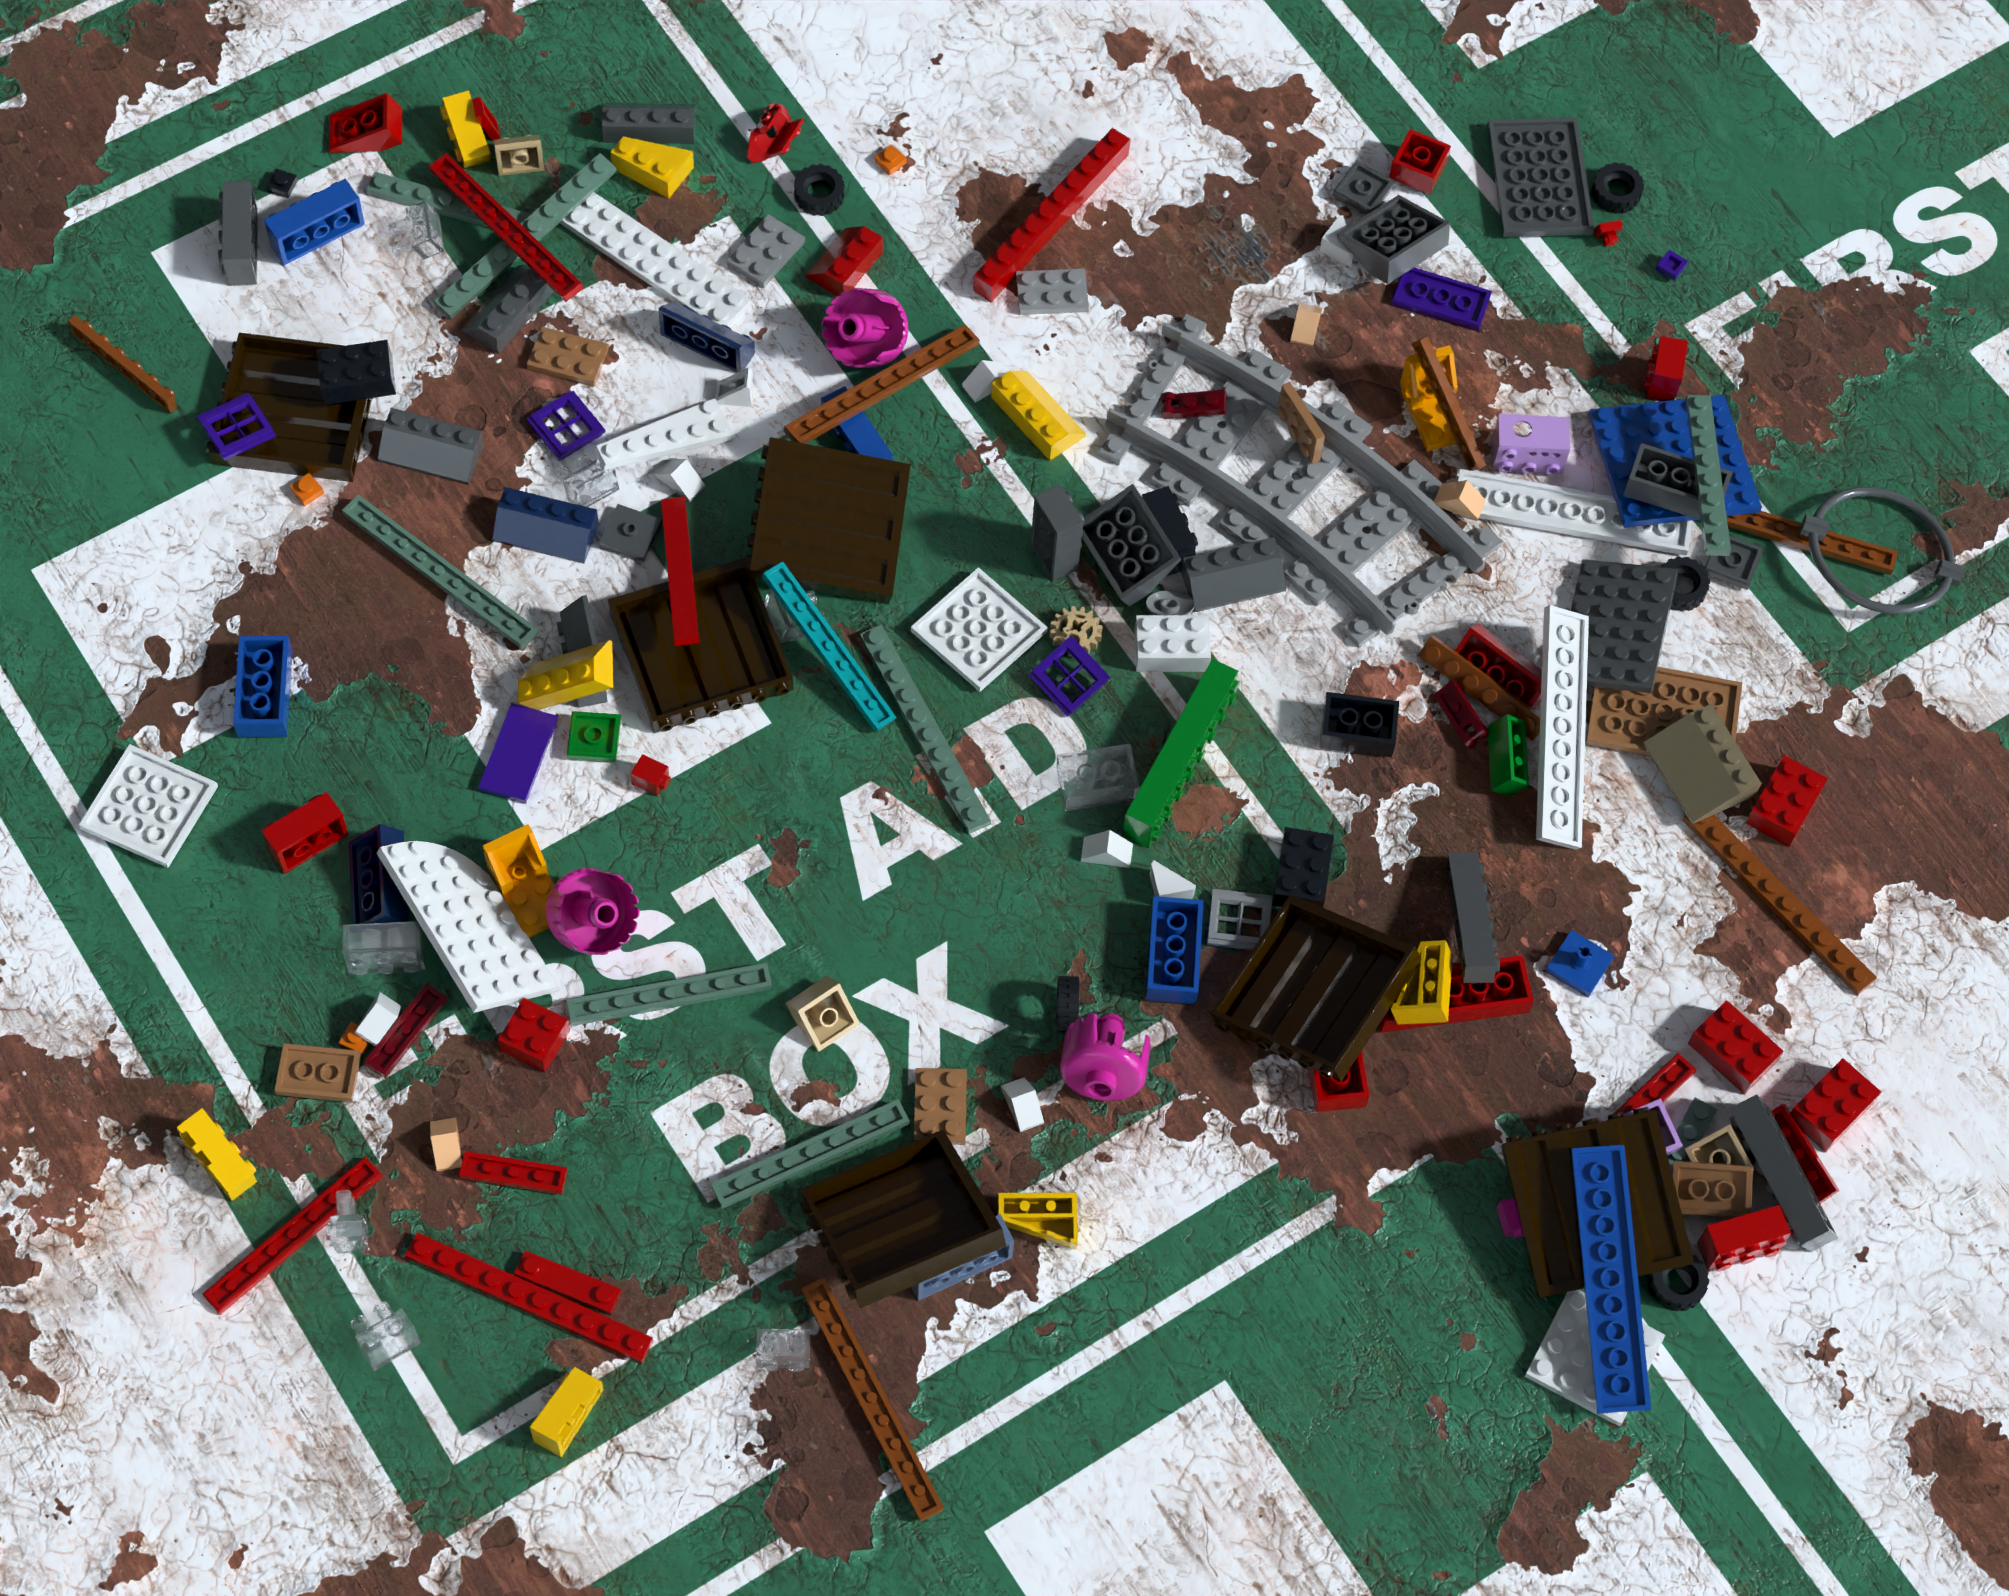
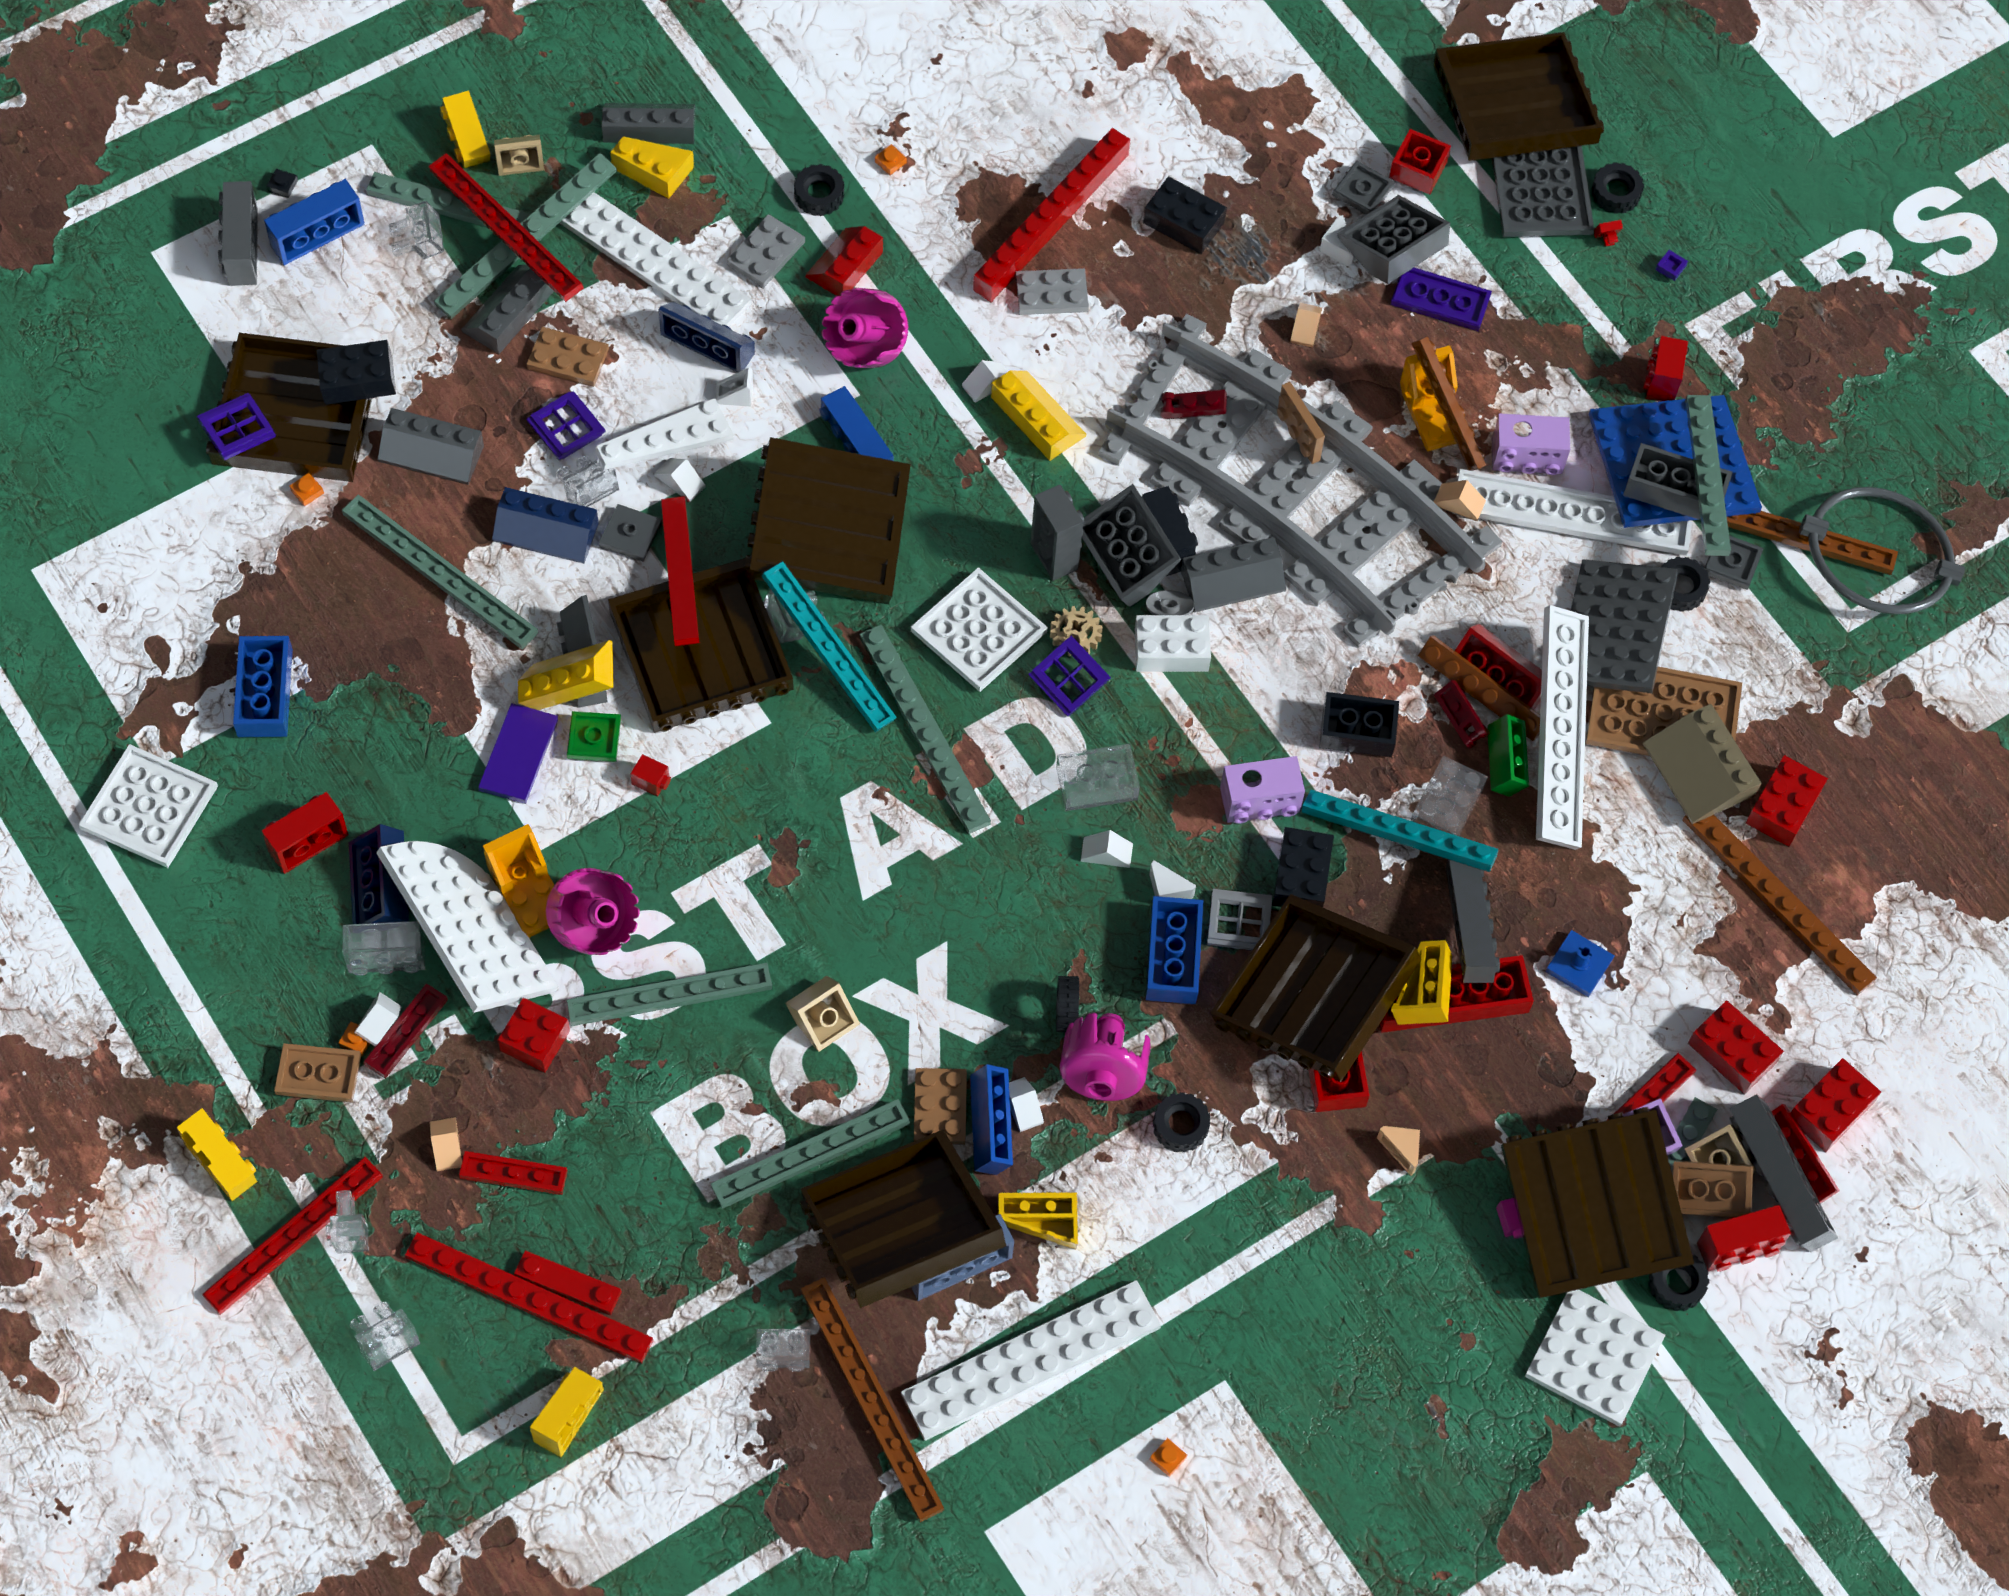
(117, 358): dark orange plate -> none
(366, 126): red slope -> none
(486, 118): red tile -> none
(763, 147): red piece -> none
(881, 385): dark orange plate -> none
(991, 1120): none -> blue brick
(1030, 1360): none -> white plate
(1168, 1457): none -> orange plate
(1180, 753): green brick -> none
(1184, 215): none -> black brick
(1186, 1103): none -> black tyre
(1275, 794): none -> lavender piece
(1400, 830): none -> teal plate
(1402, 1144): none -> light nougat slope
(1449, 797): none -> clear brick
(1517, 96): none -> dark brown panel
(1610, 1279): blue plate -> none

